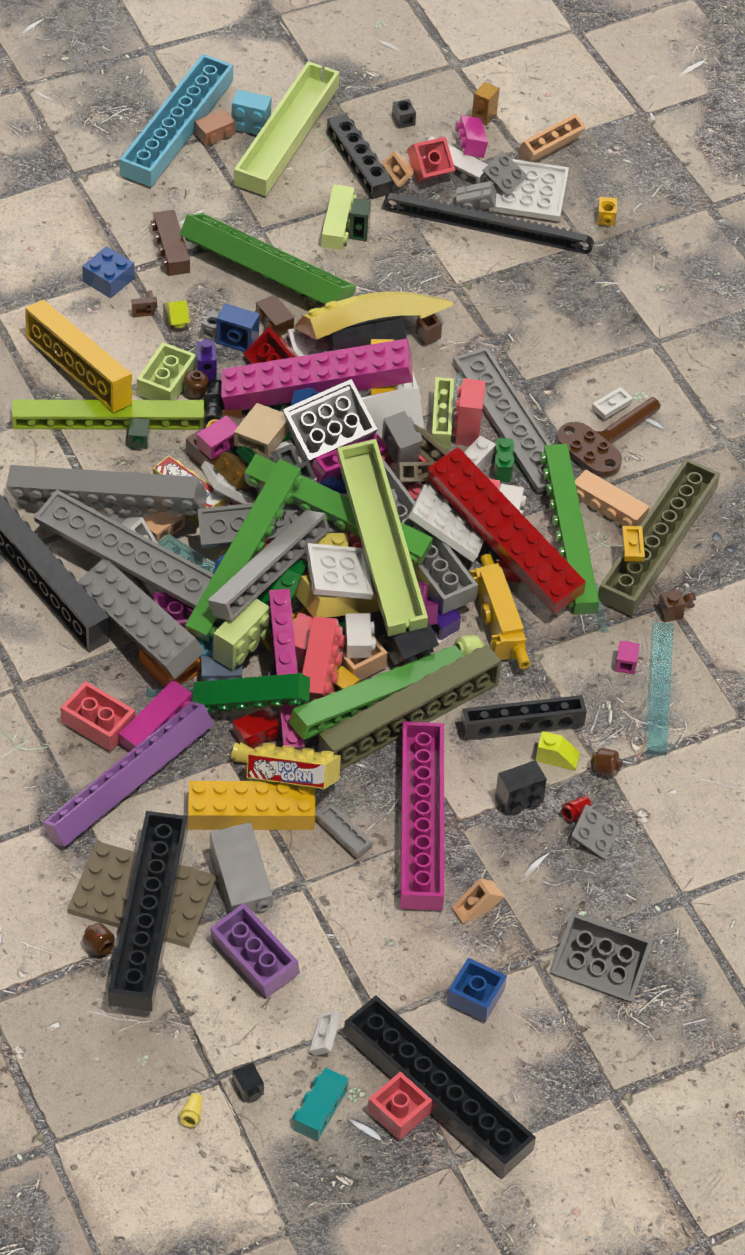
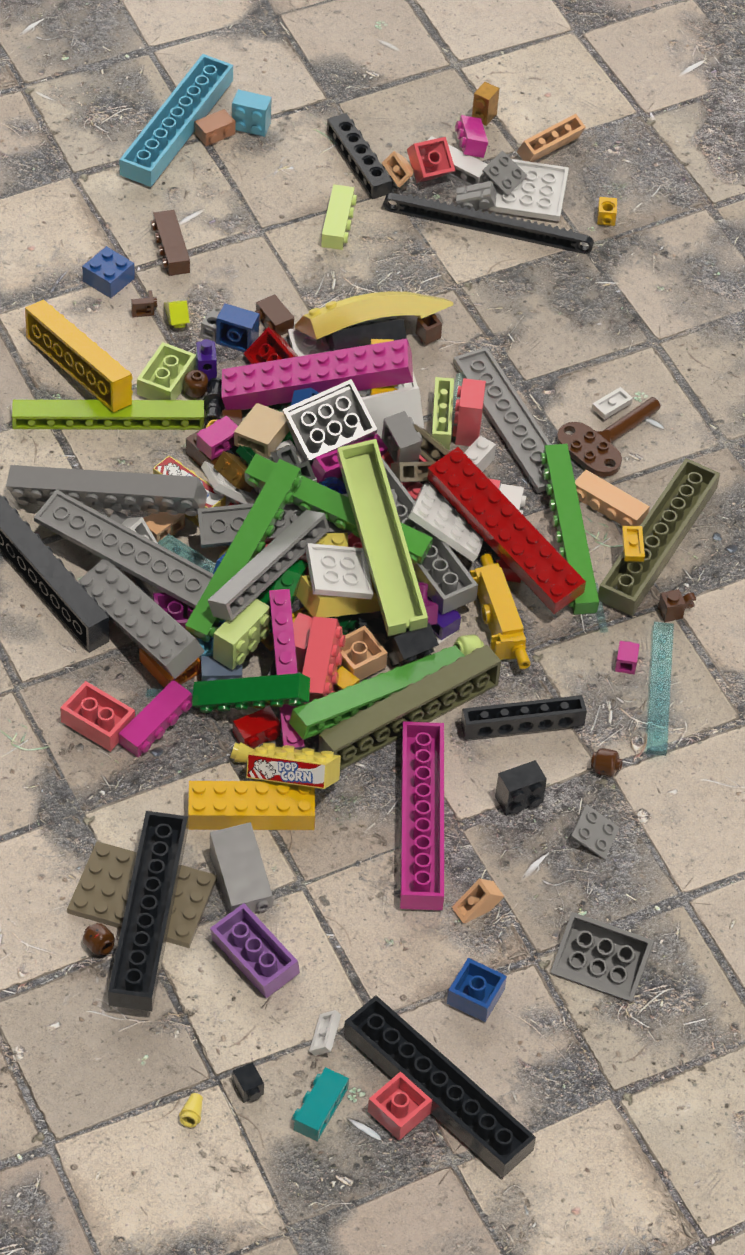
(127, 774): medium lavender brick -> none
(138, 433): dark green brick -> none
(265, 259): bright green brick -> none
(286, 129): yellowish green piece -> none
(343, 830): light grey plate -> none
(358, 635): white brick -> none
(360, 219): dark green brick -> none
(404, 113): black brick -> none
(504, 459): green brick -> none
(557, 751): neon yellow slope -> none
(572, 810): red cone -> none

